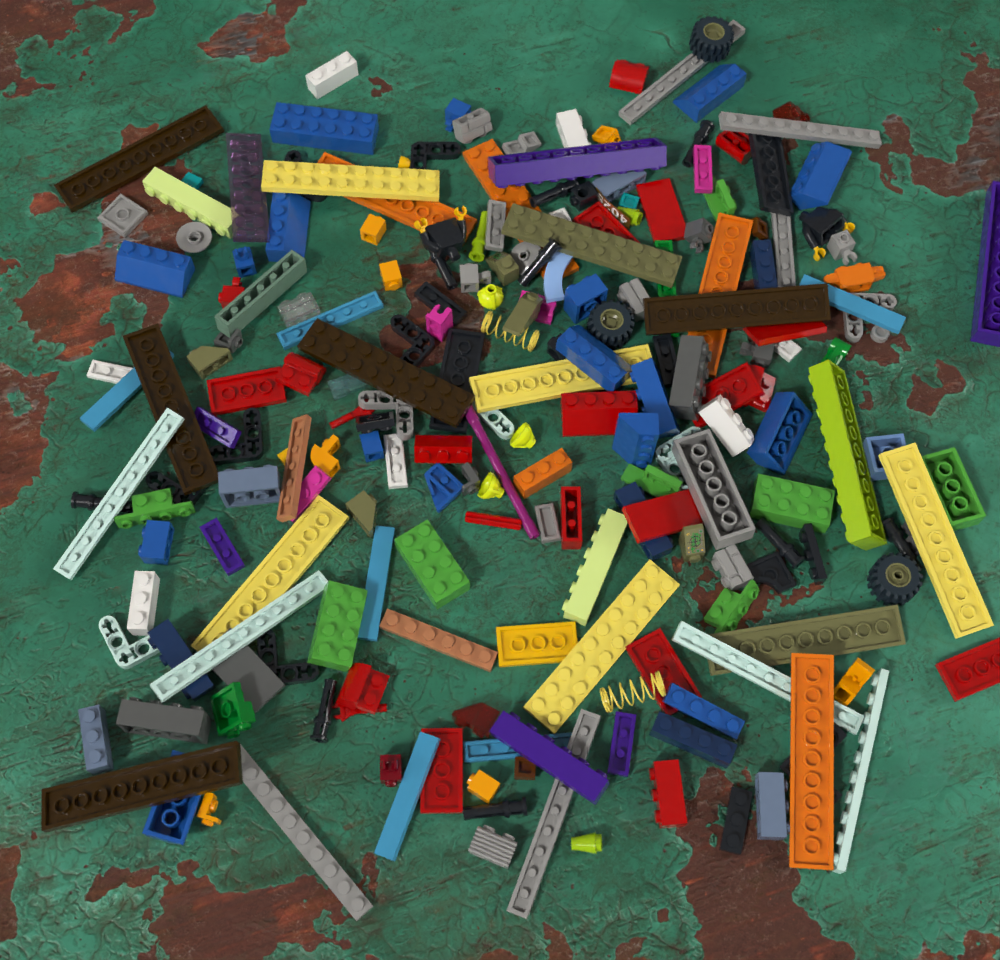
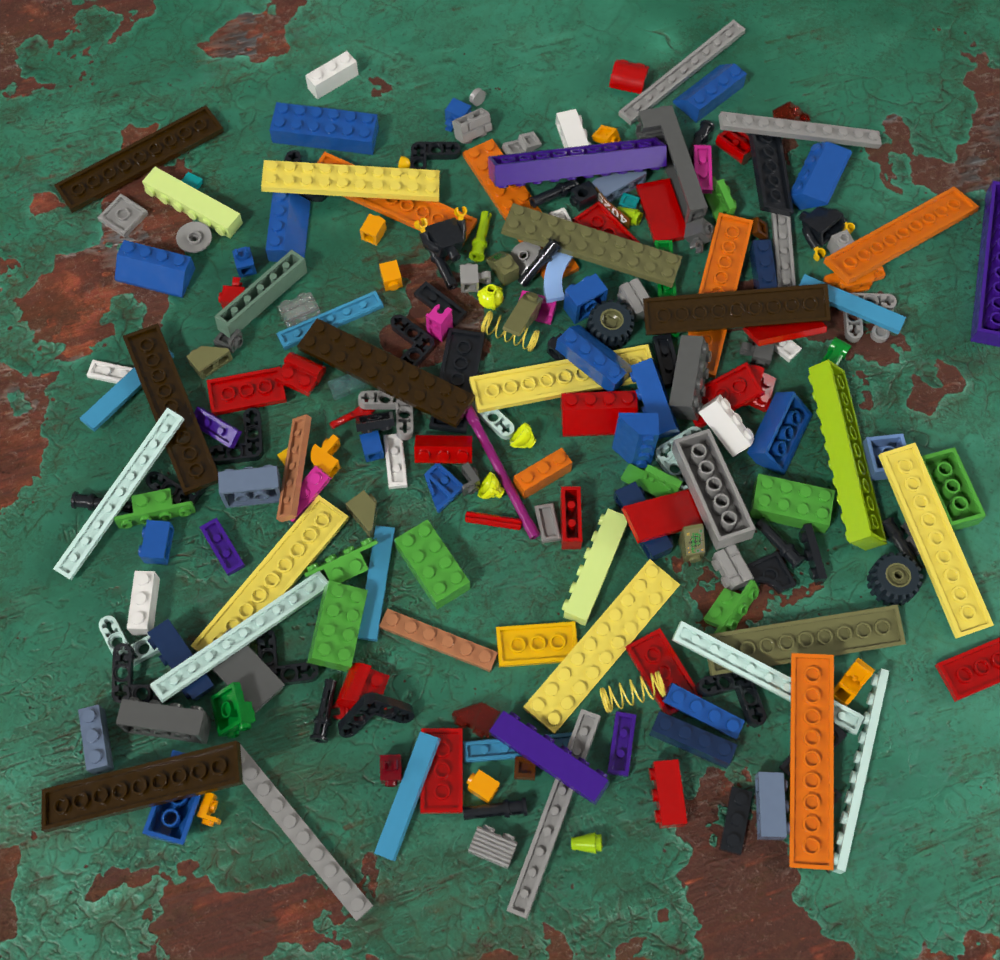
(131, 688): none -> black beam
(247, 200): clear purple plate -> none
(345, 565): none -> bright green bracket
(370, 705): none -> black beam
(477, 96): none -> light grey tile
(494, 223): light grey plate -> none
(663, 125): none -> dark grey brick
(711, 39): black wheel -> none
(740, 687): none -> black beam
(900, 235): none -> orange plate

